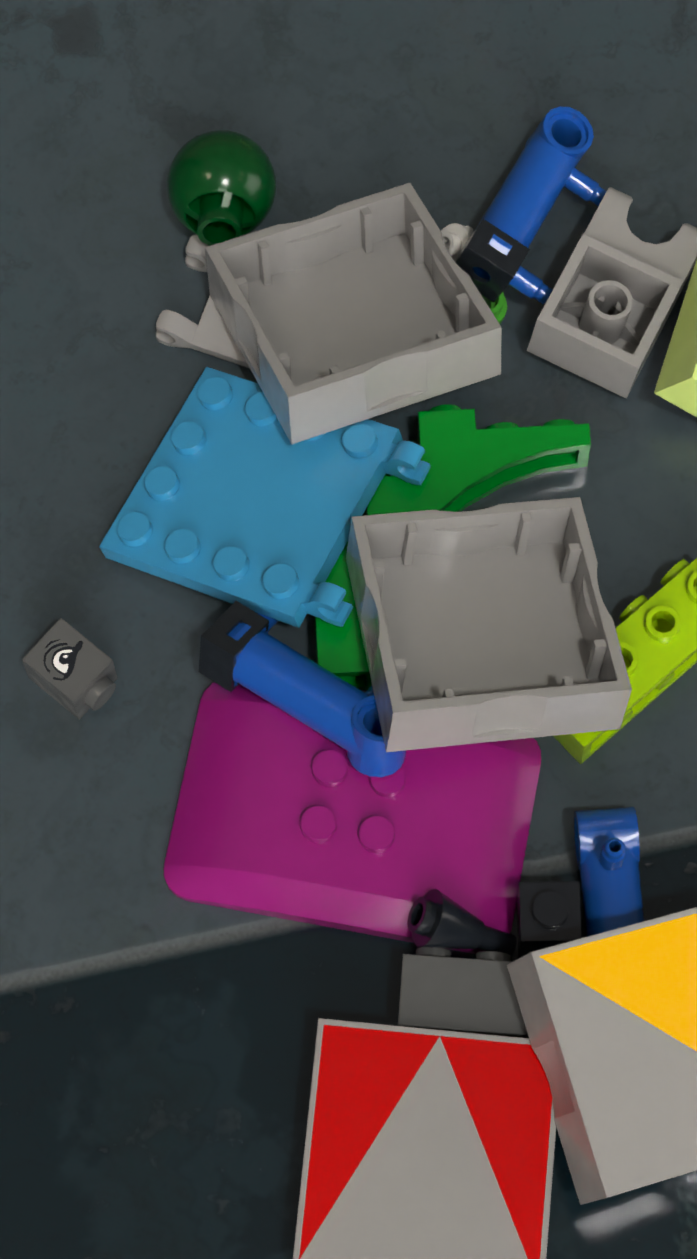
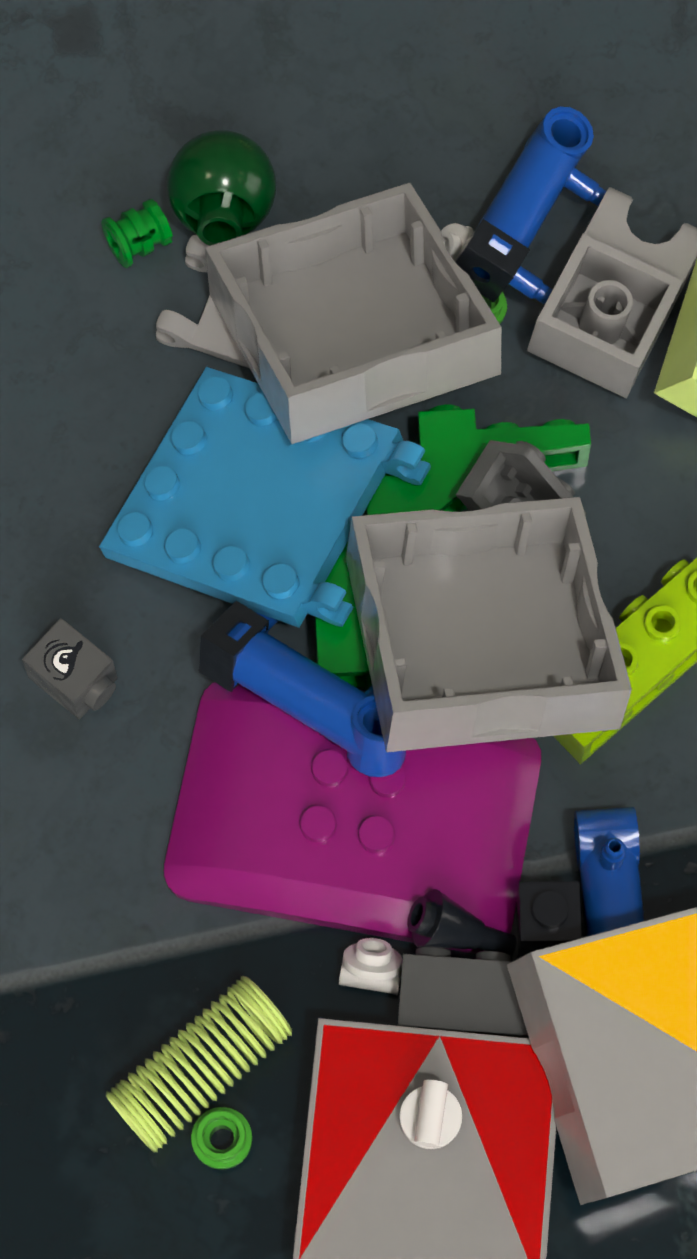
(137, 232): none -> green bush
(215, 1120): none -> bright green plate
(264, 1019): none -> yellowish green piece
(371, 966): none -> white plate
(431, 1115): none -> white plate
(511, 475): none -> dark grey bracket

